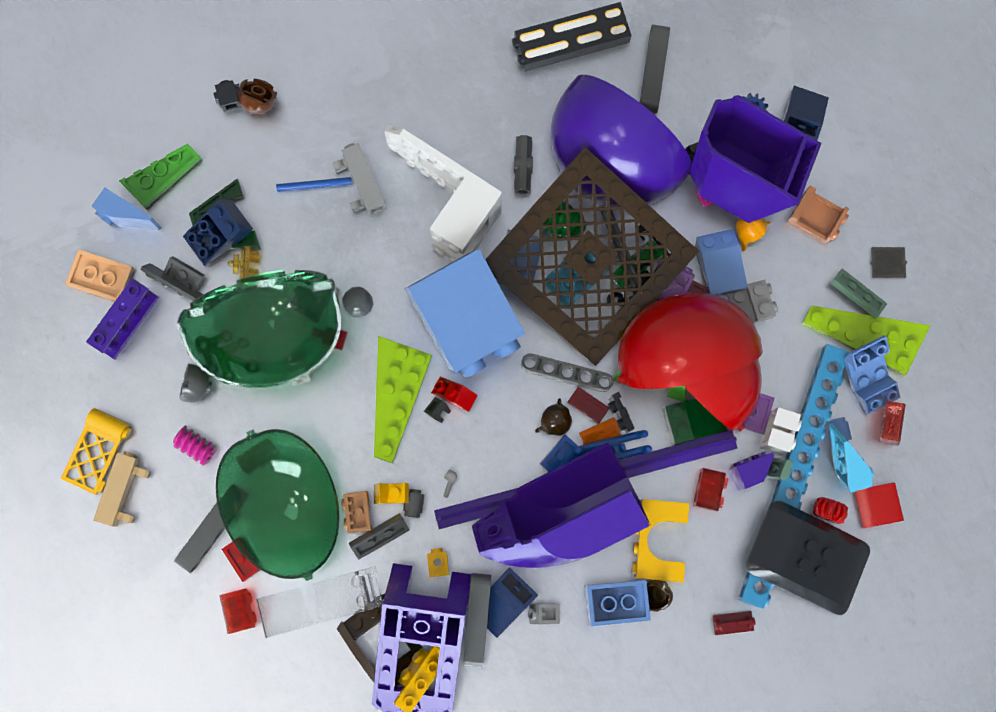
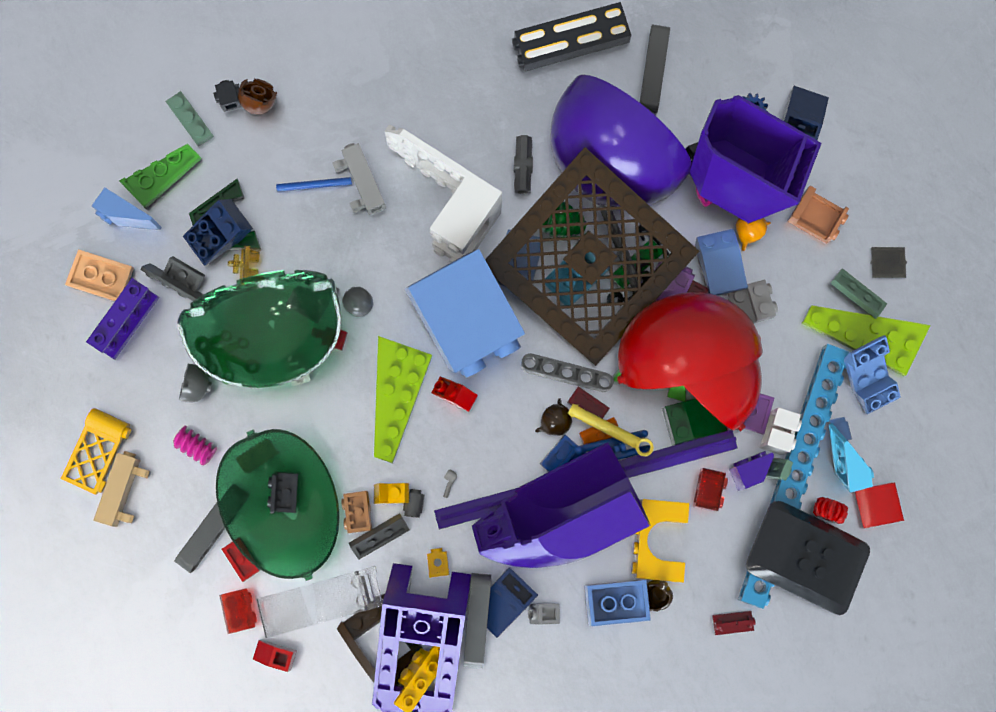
(189, 118): none -> sand green plate
(274, 656): none -> red slope
(283, 492): none -> black bracket
(435, 408): pearl dark grey tile -> none
(610, 429): none -> light yellow piece
(617, 407): black wing -> none
(892, 423): clear red brick -> none

